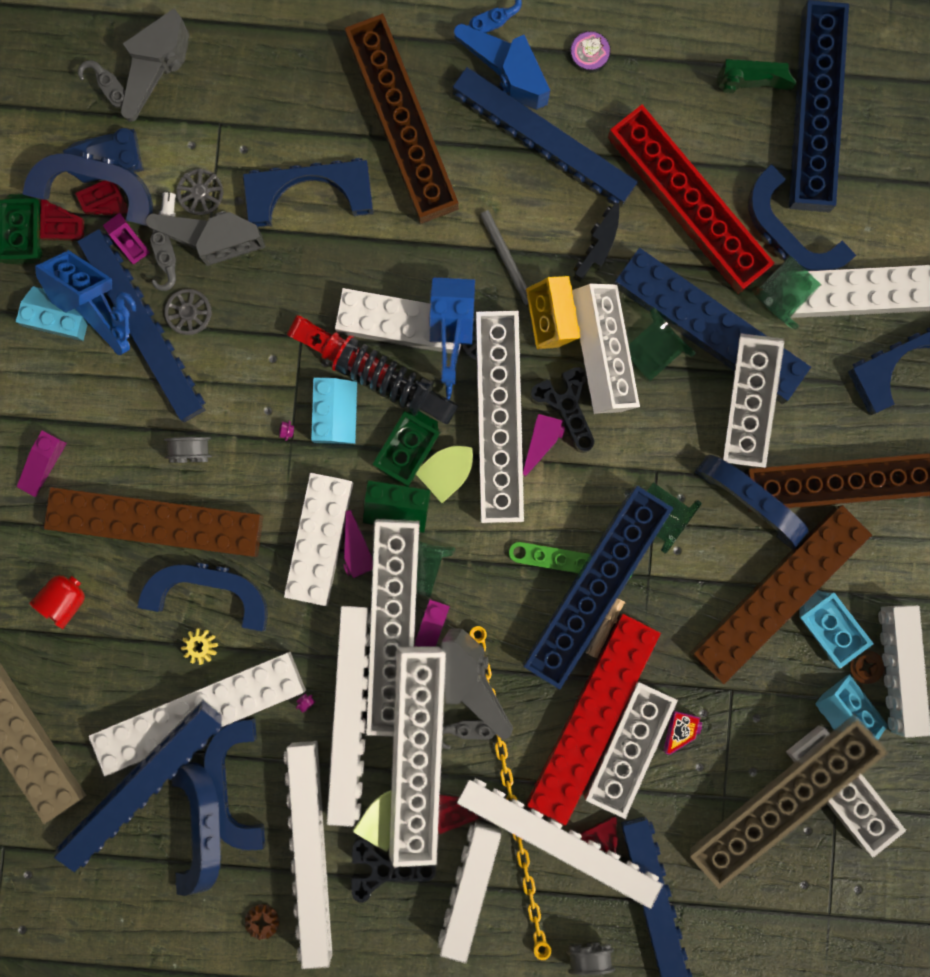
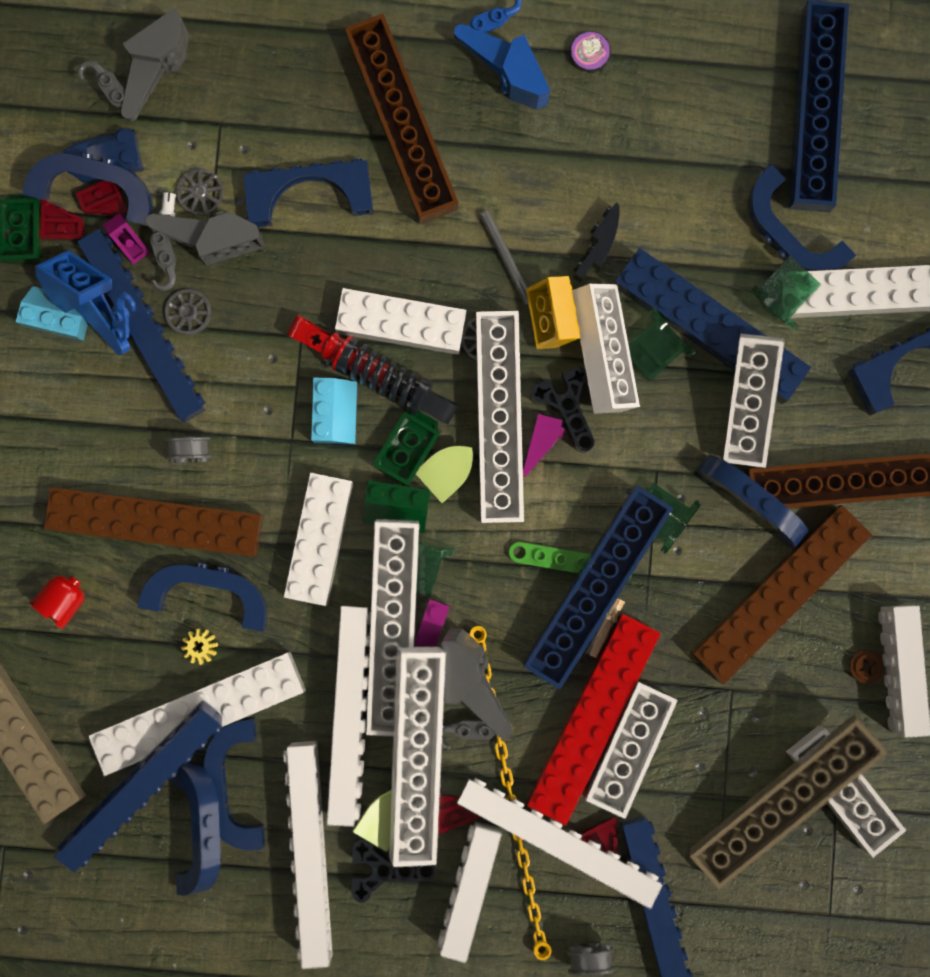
(40, 462): magenta slope -> none
(269, 915): reddish brown gear -> none
(286, 430): magenta plate -> none
(305, 702): magenta plate -> none
(357, 553): magenta slope -> none
(451, 320): blue slope -> none
(543, 137): dark blue brick -> none
(681, 731): slope -> none
(690, 199): red brick -> none
(753, 74): dark green slope -> none
(834, 628): medium azure slope -> none
(848, 699): medium azure slope -> none

